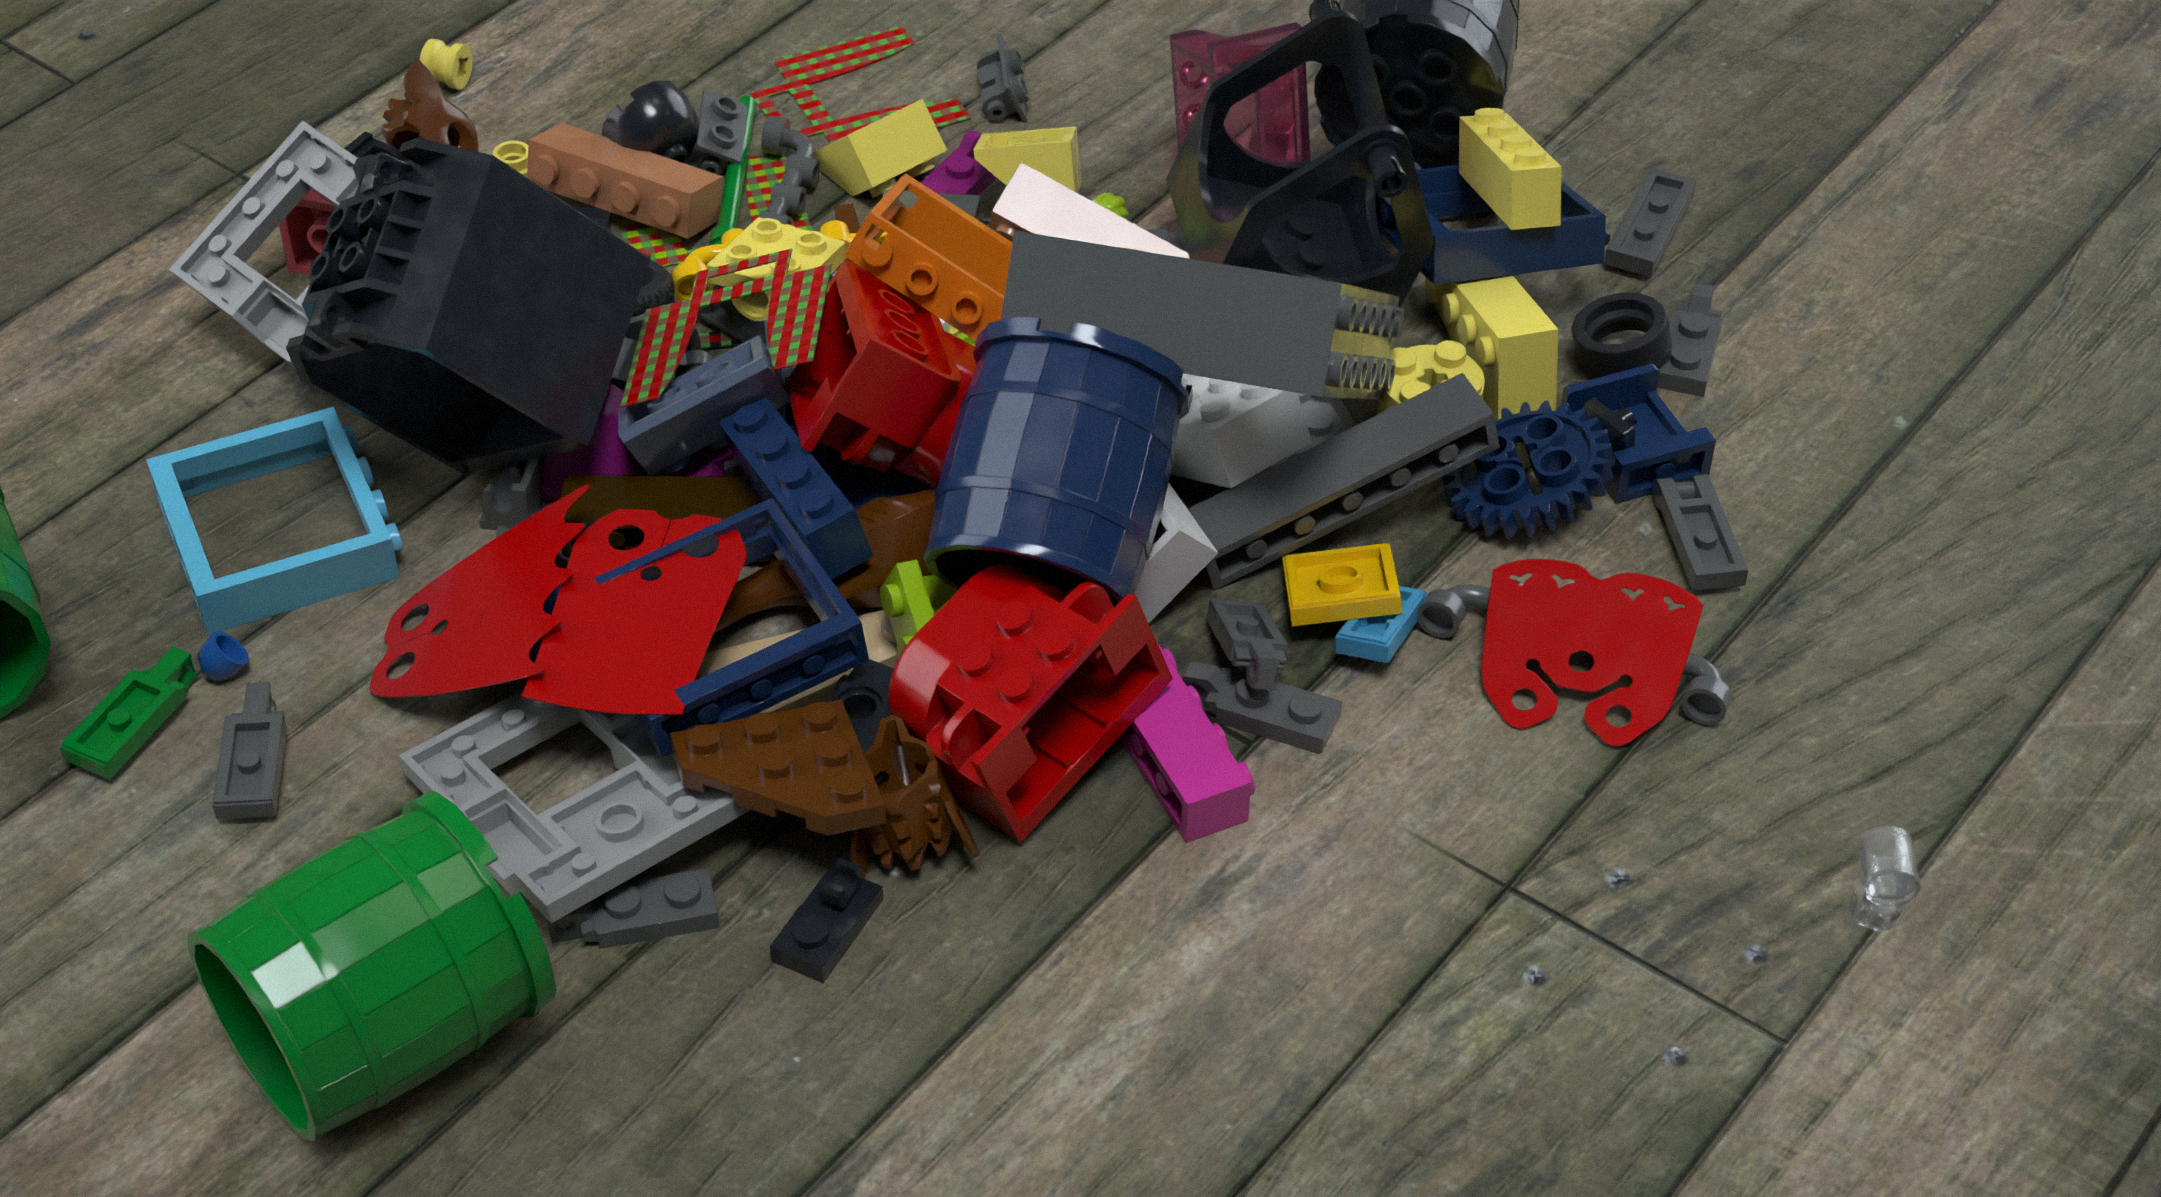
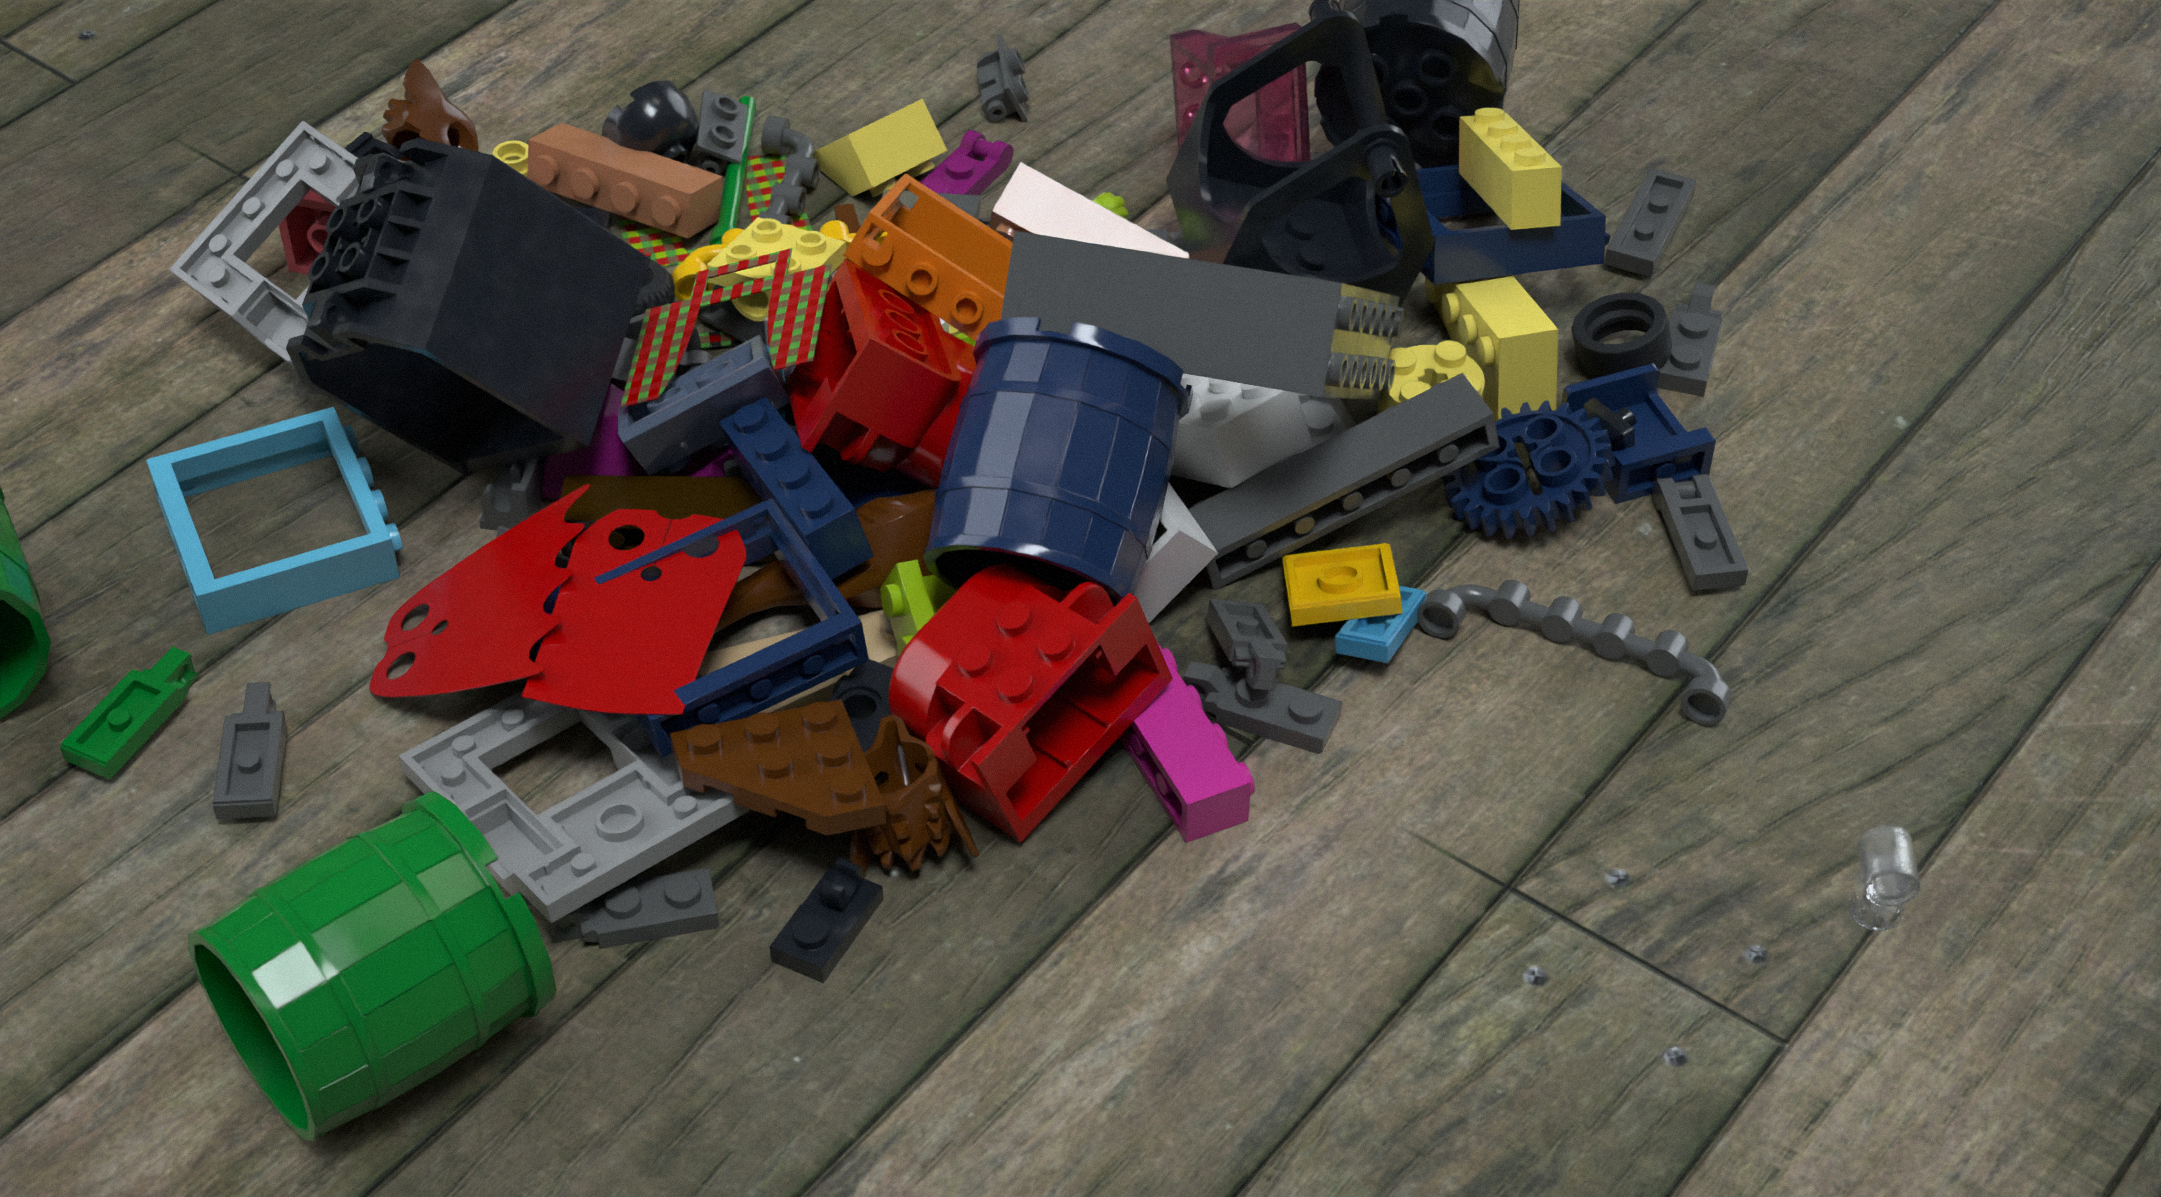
(222, 656): blue hinge -> none
(448, 63): light yellow wheel -> none
(837, 59): piece -> none
(1045, 150): light yellow slope -> none
(1593, 617): red piece -> none

